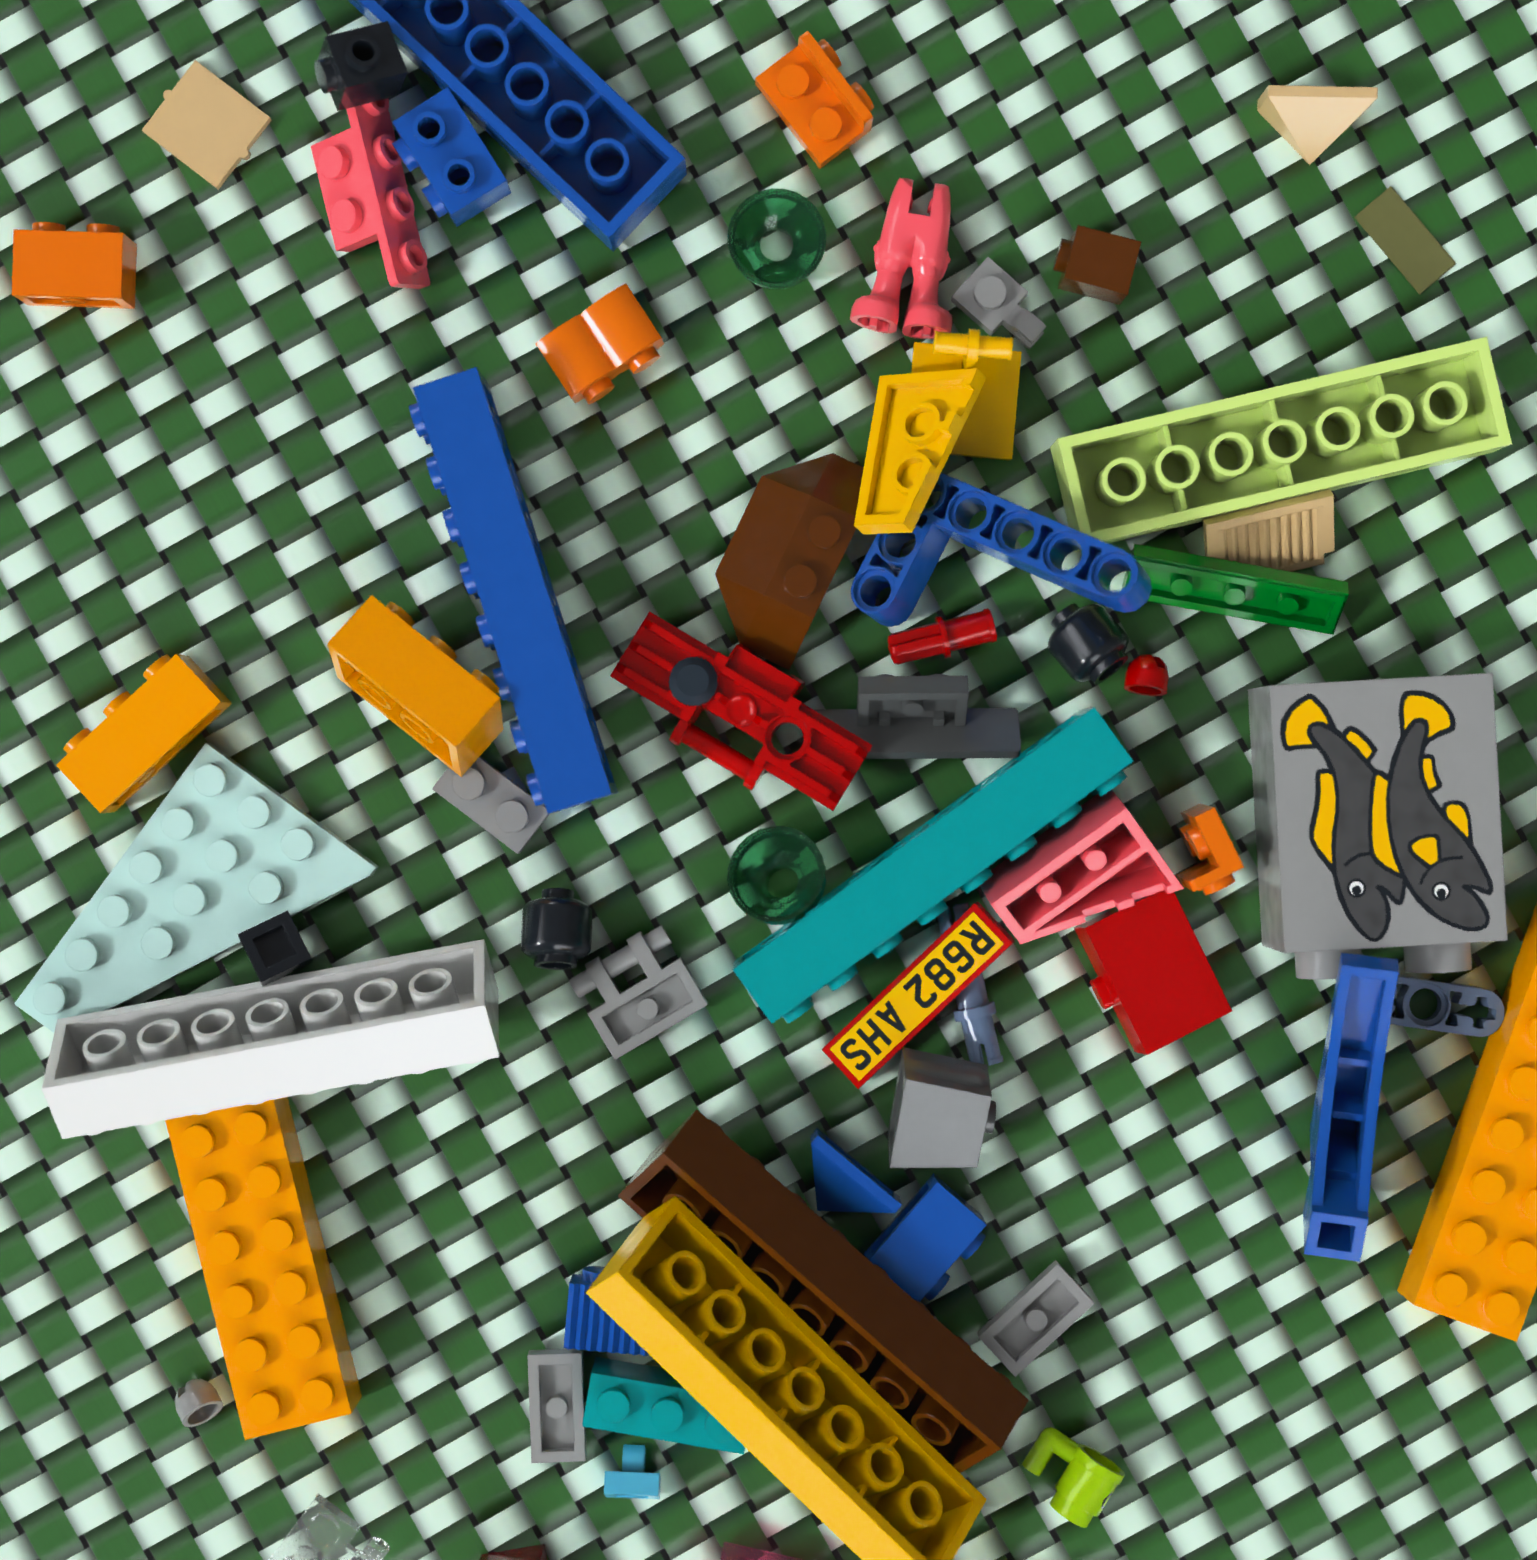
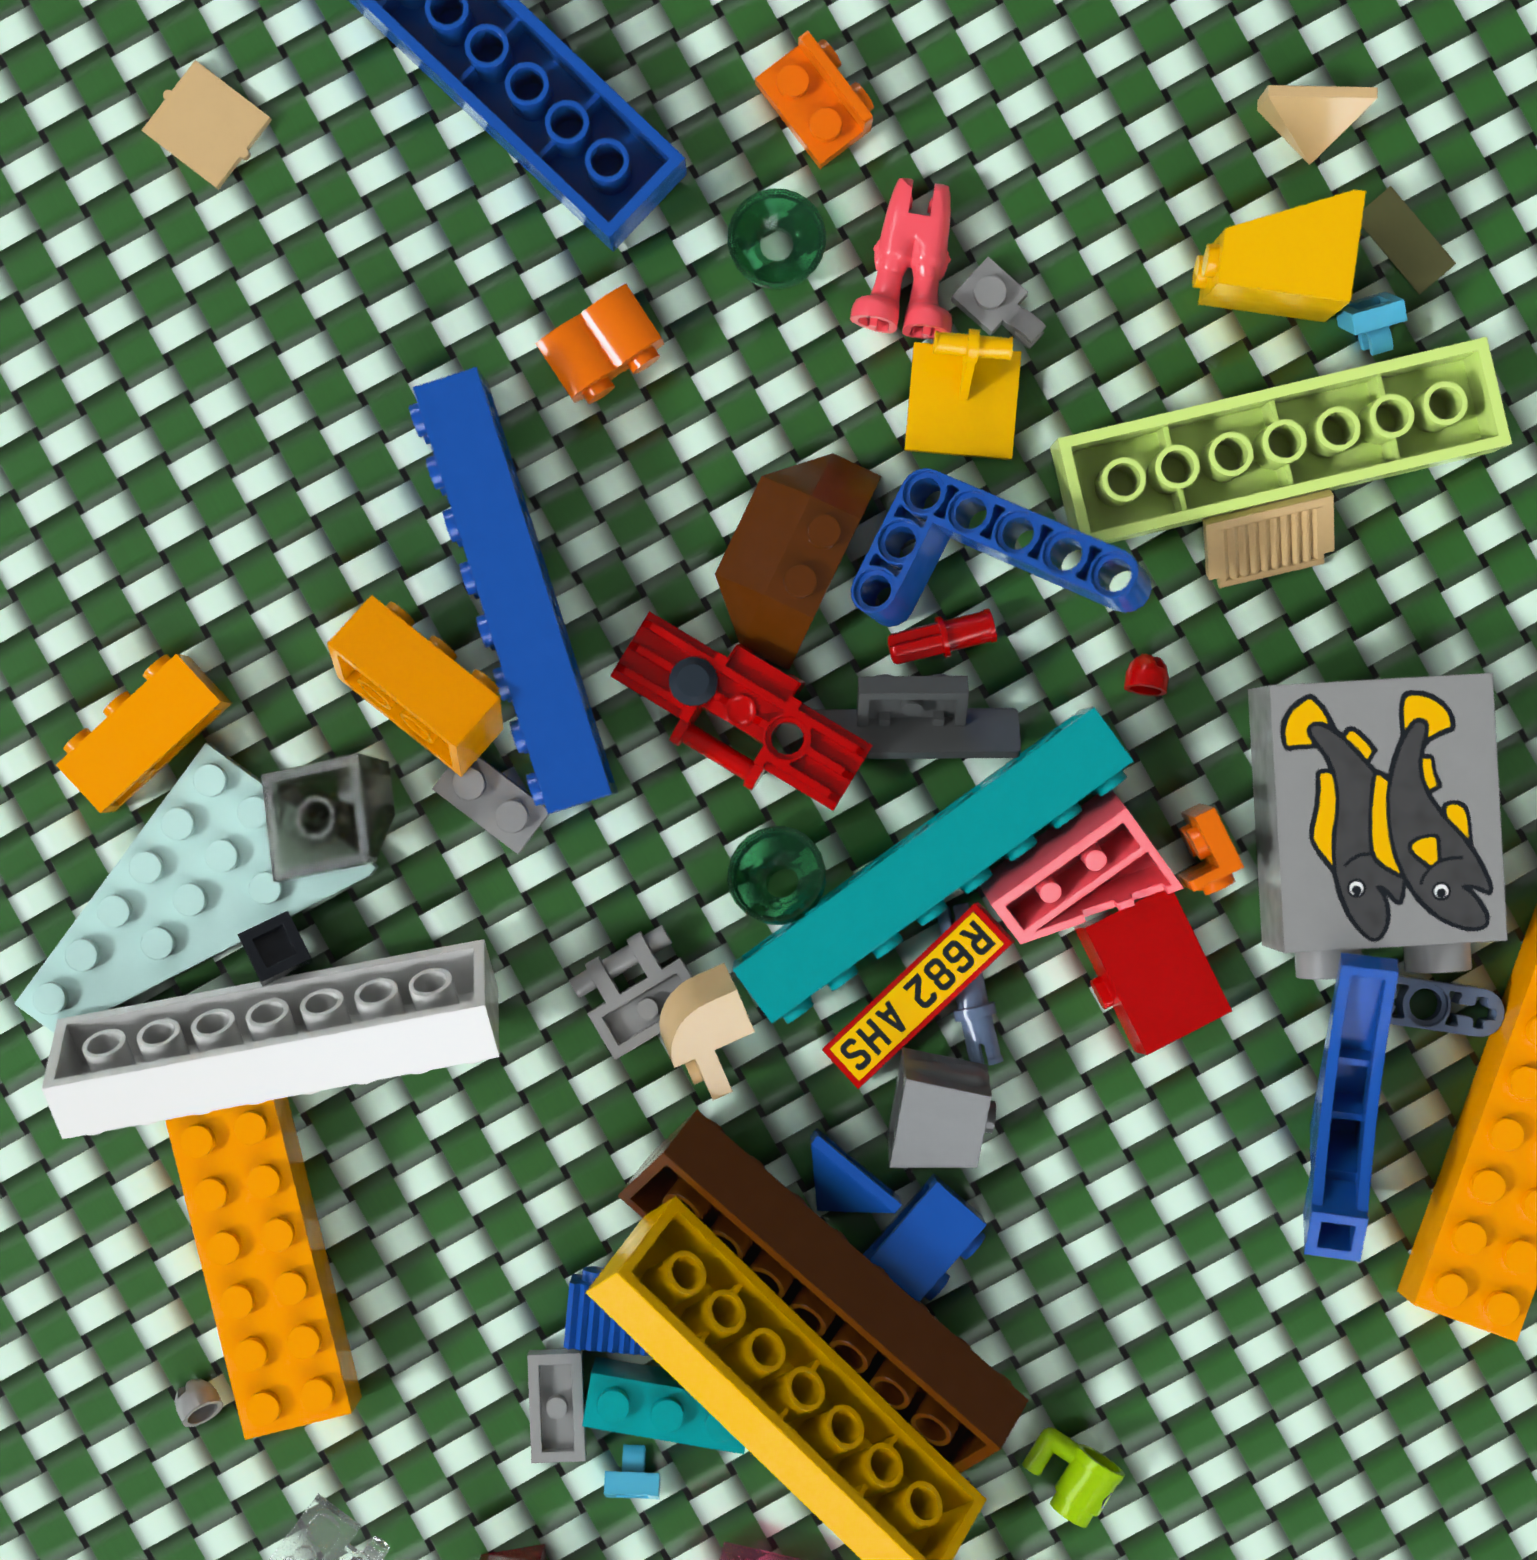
(74, 266): orange brick -> none
(327, 815): none -> clear smoke slope
(360, 66): black brick -> none
(369, 194): coral bracket -> none
(449, 158): blue brick -> none
(556, 929): black head -> none
(702, 1018): none -> tan brick
(909, 444): yellow wing -> none
(1035, 1318): light grey plate -> none
(1088, 643): black head -> none
(1097, 264): reddish brown brick -> none
(1242, 589): green tile -> none
(1286, 262): none -> yellow slope
(1371, 320): none -> medium azure tile

